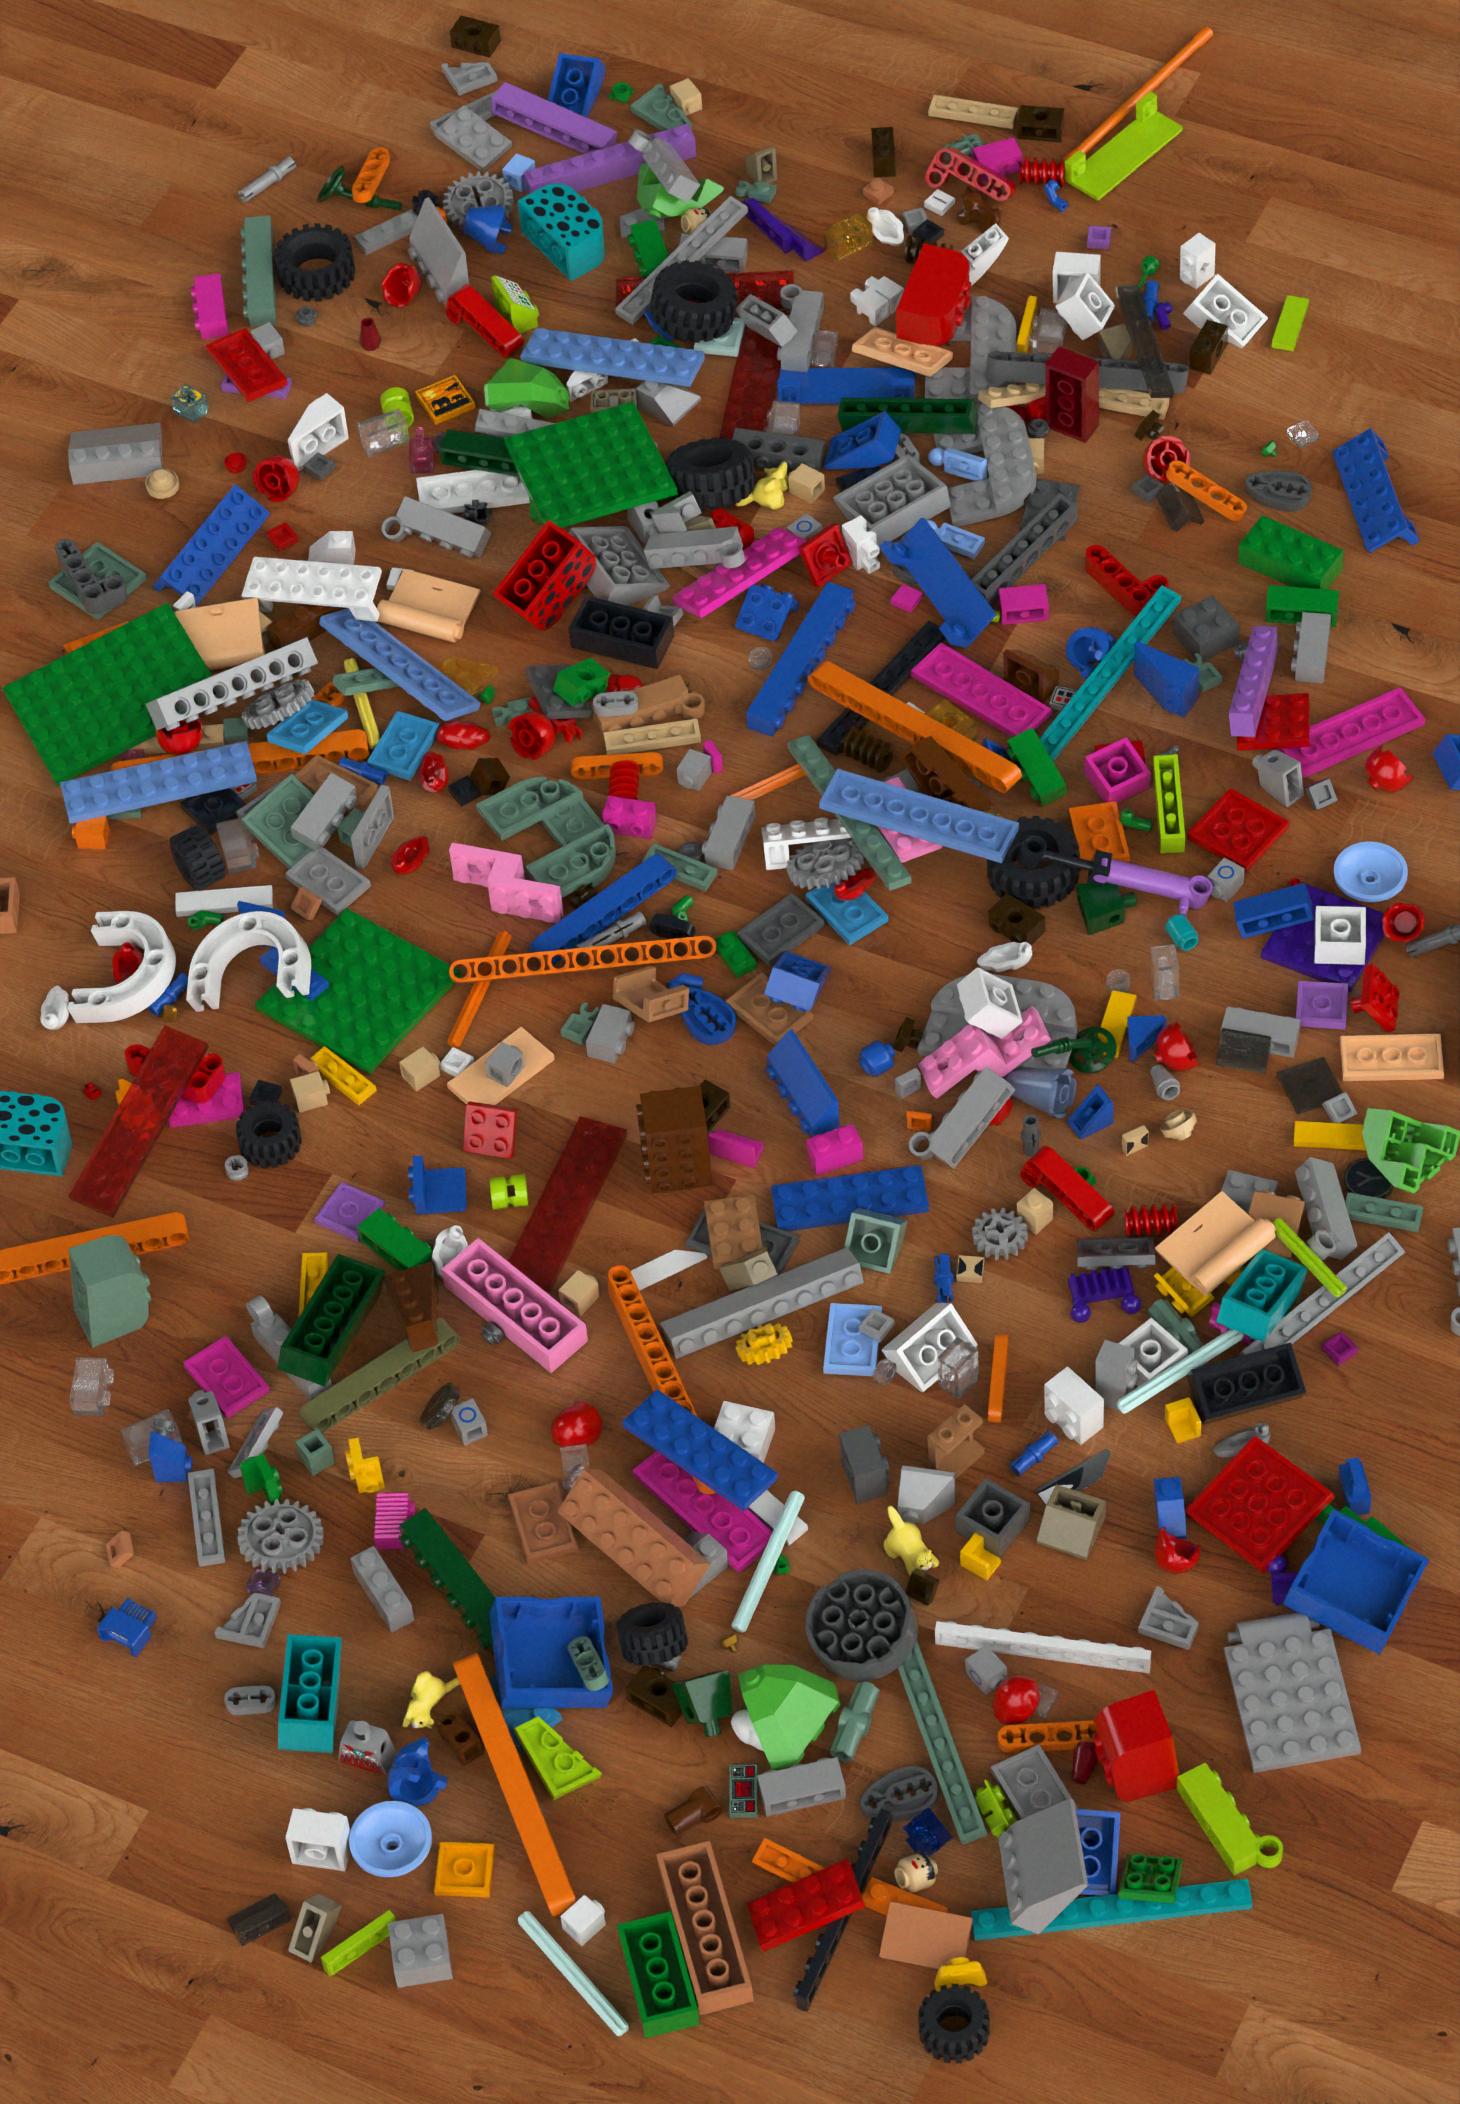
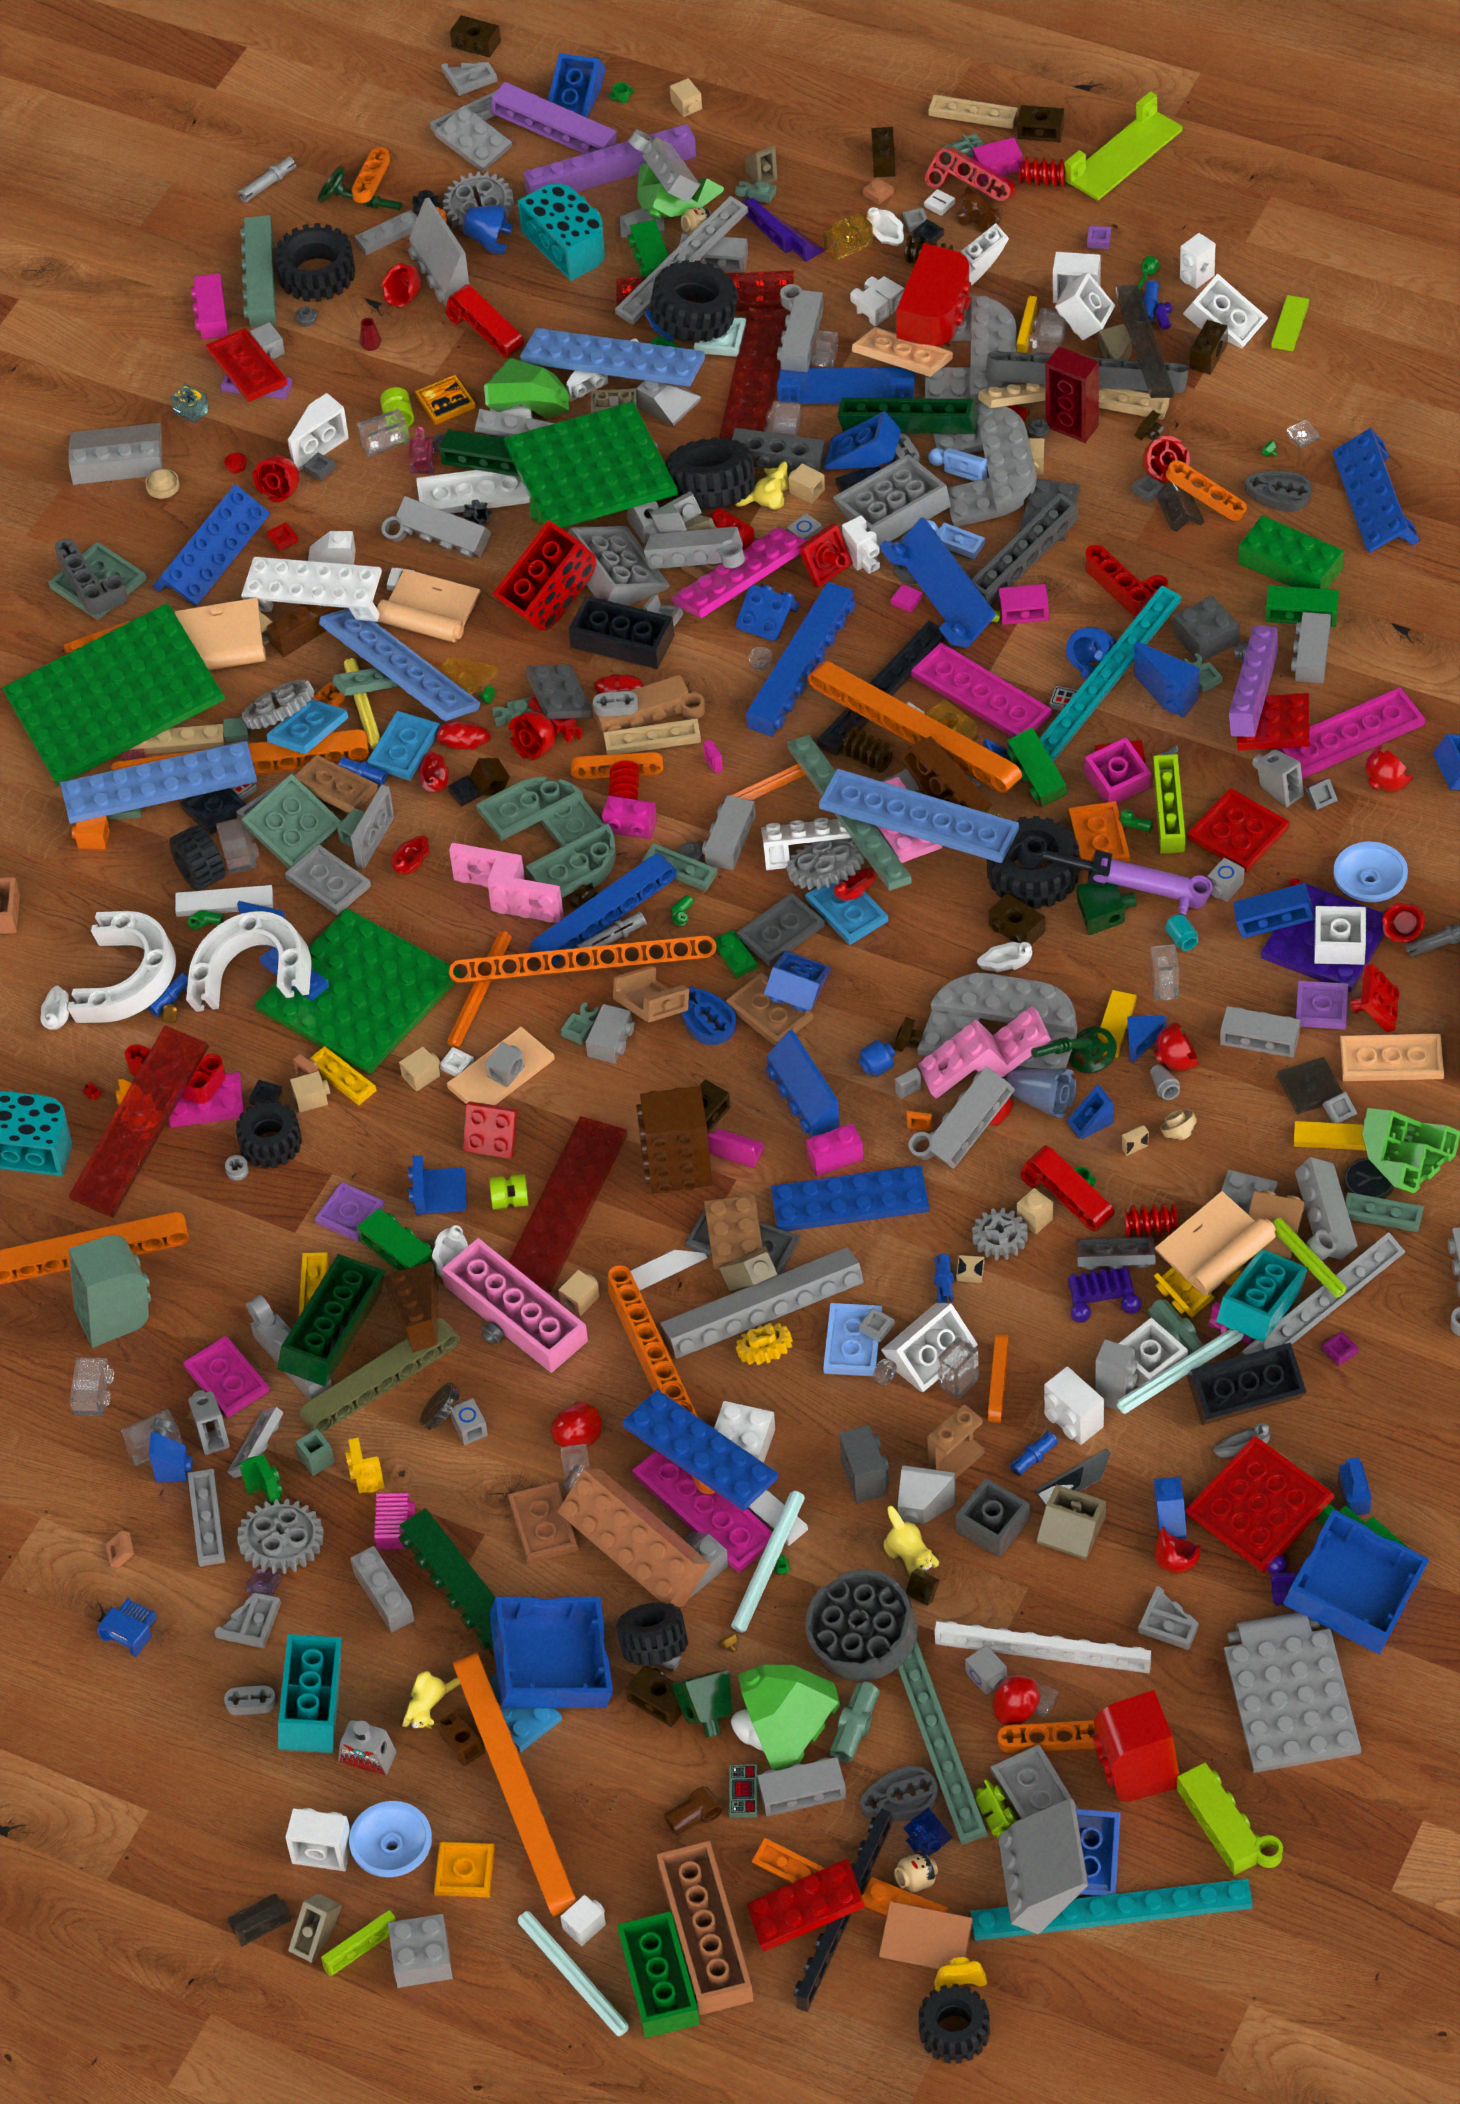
(125, 962): red arm -> none
(163, 709): light grey brick -> none
(182, 738): red cylinder -> none
(185, 602): white tile -> none
(306, 903): nougat plate -> none
(324, 812): light grey brick -> none
(412, 1776): blue piece -> none
(514, 171): light blue brick -> none
(514, 304): lime slope -> none
(554, 1761): lime wing -> none
(581, 681): green brick -> none
(586, 1671): sand green beam -> none
(659, 110): sand green wing -> none
(671, 927): black beam -> none
(687, 980): blue arm -> none
(694, 770): light grey brick -> none
(766, 320): light grey brick -> none
(875, 1239): sand green slope -> none
(977, 1559): yellow panel -> none
(989, 1003): white brick -> none
(1030, 674): reddish brown slope -> none
(1030, 1134): dark grey pin -> none
(1036, 409): red plate -> none
(1052, 197): blue arm -> none
(1083, 1762): dark red cone -> none
(1118, 980): clear tile -> none
(1150, 1878): green tile -> none
(1183, 1420): yellow panel -> none
(1197, 41): orange piece -> none
(1243, 1050): clear smoke panel -> none

